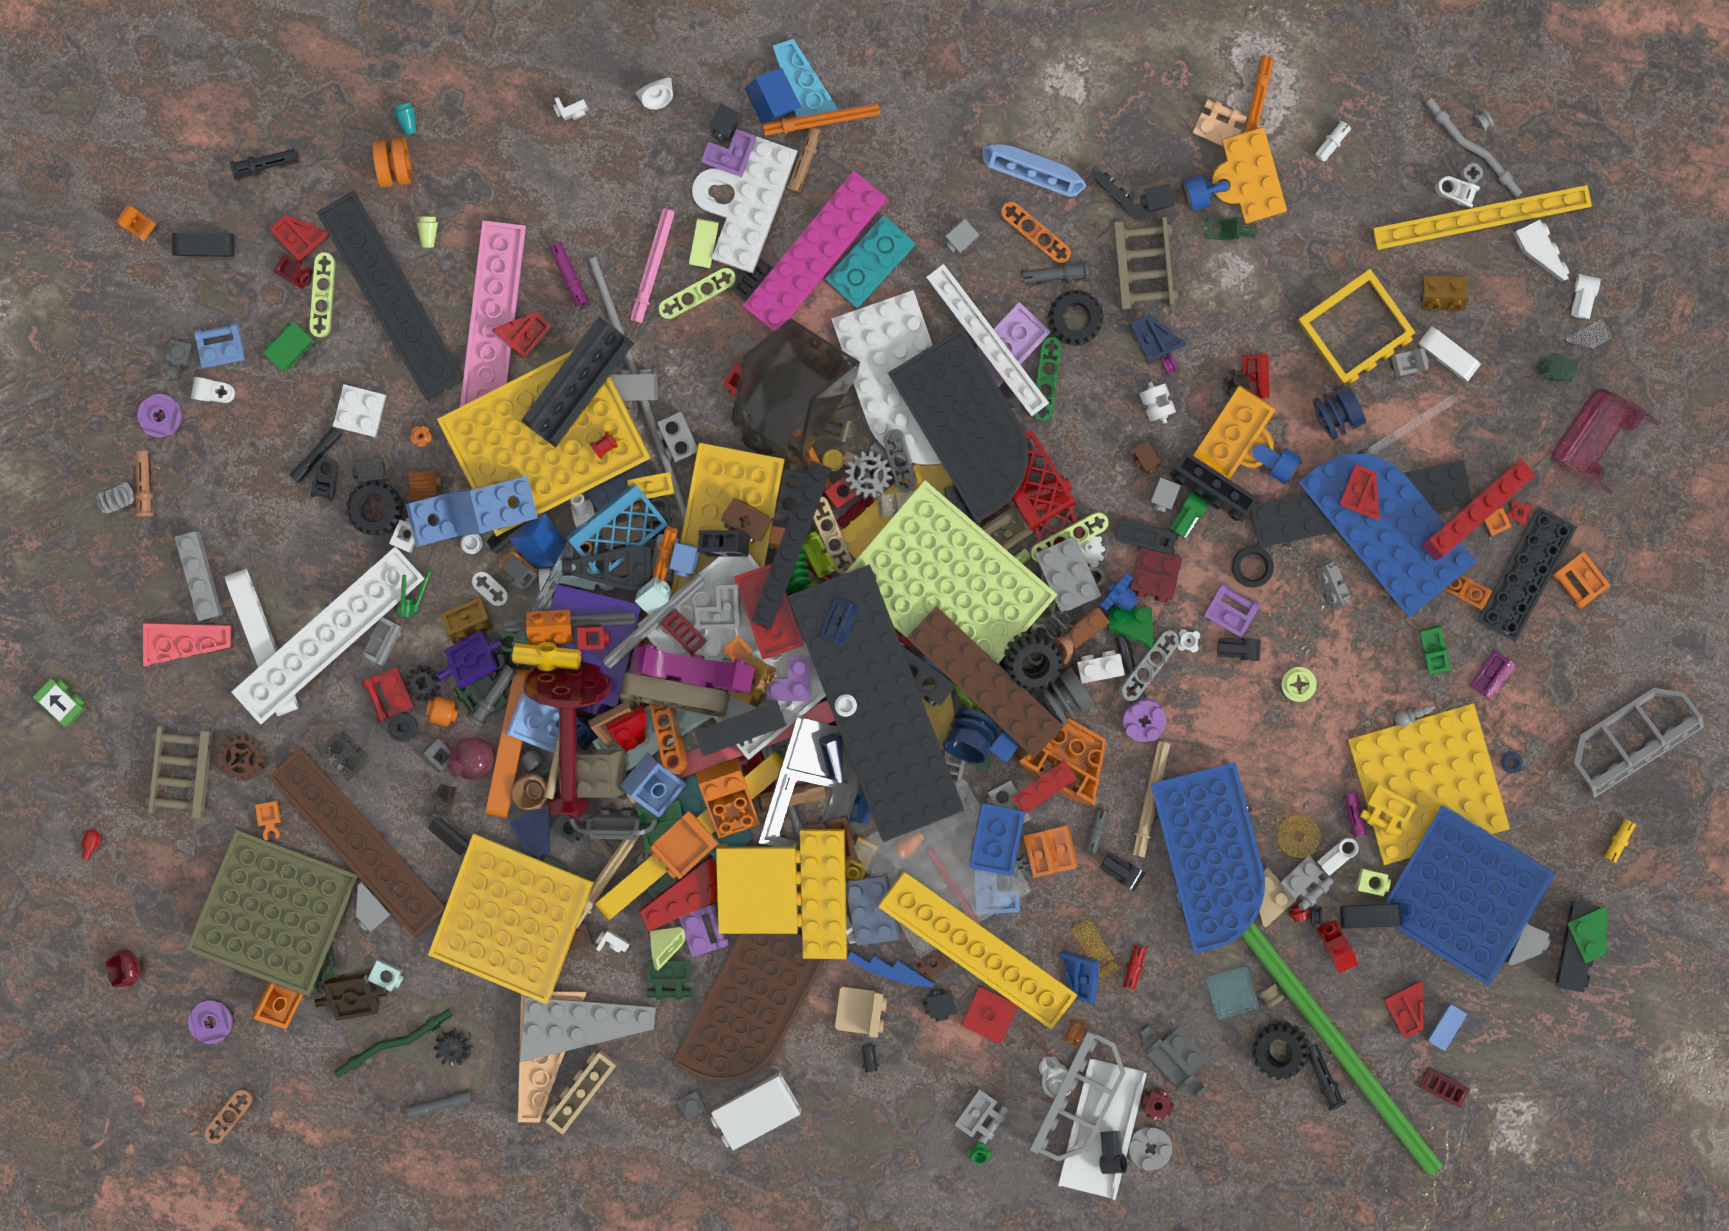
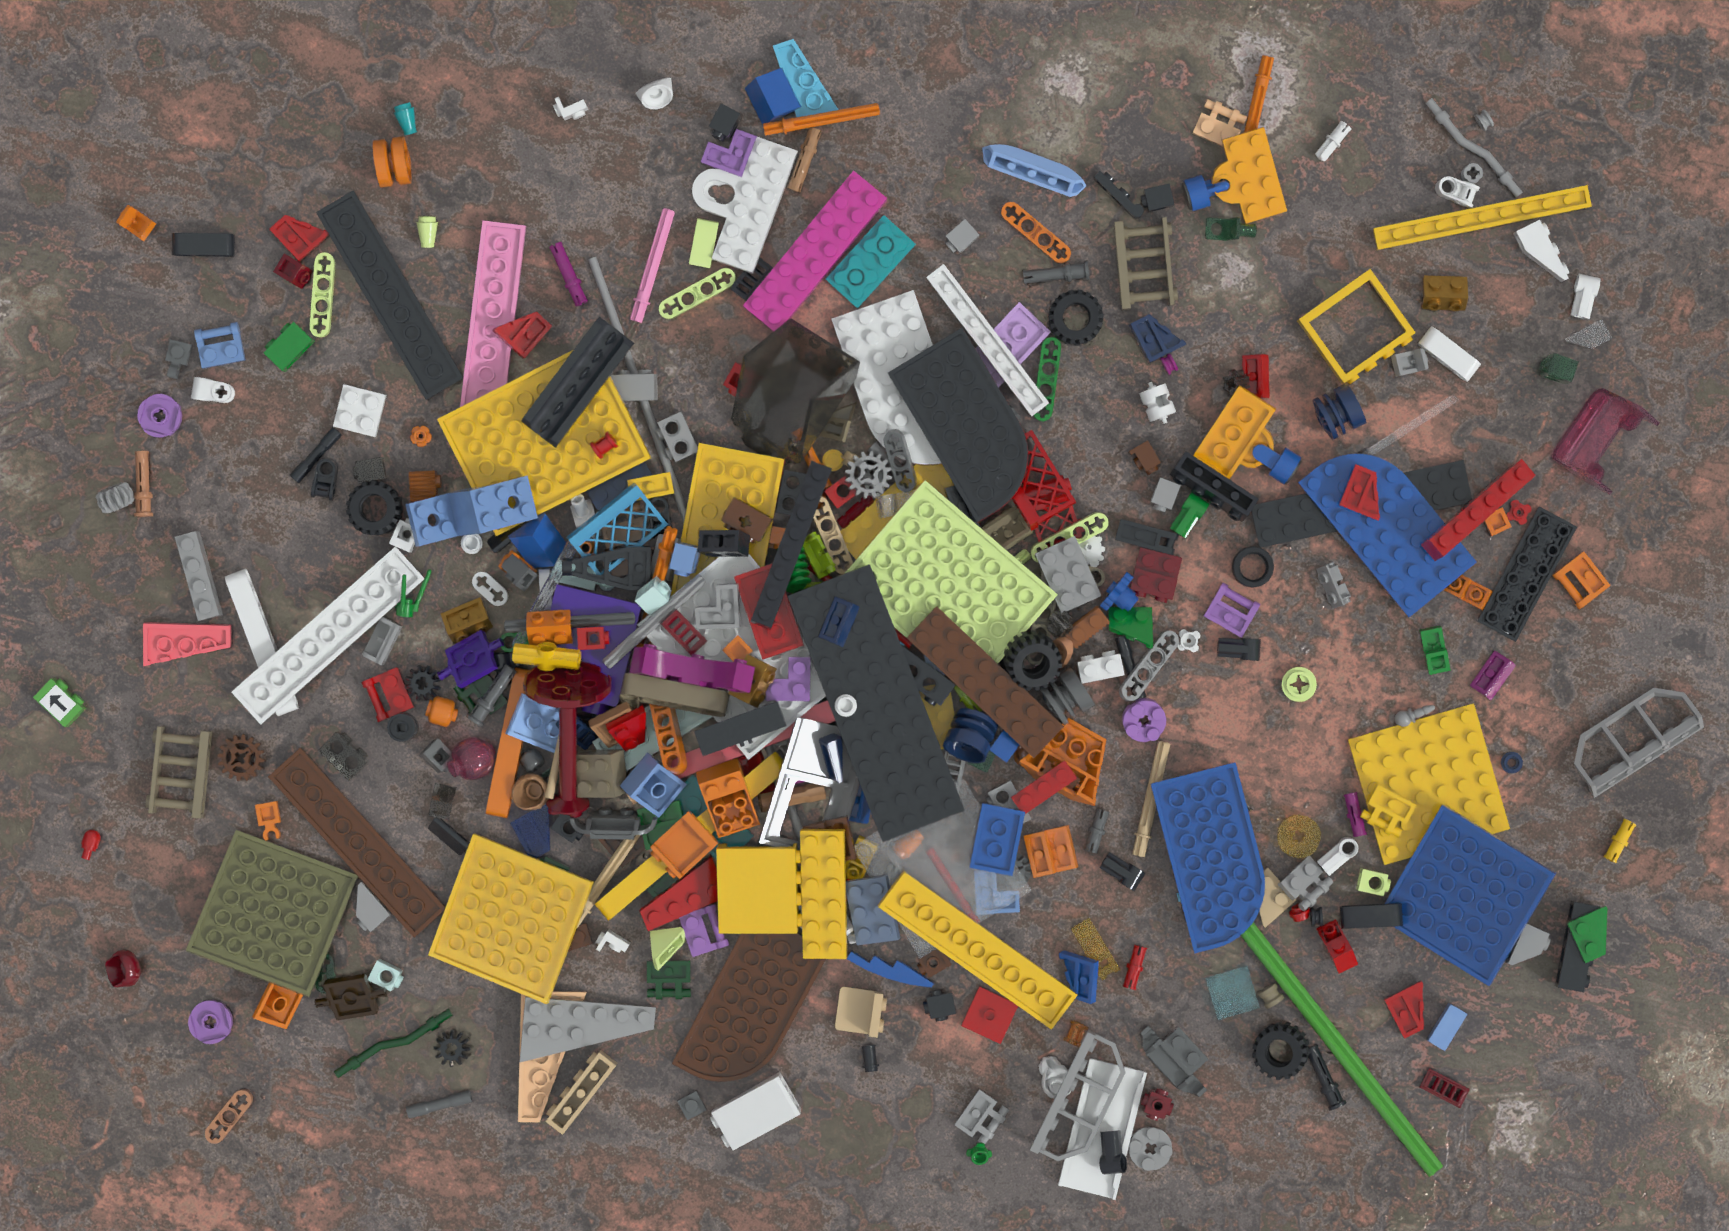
(253, 165): black pin -> none

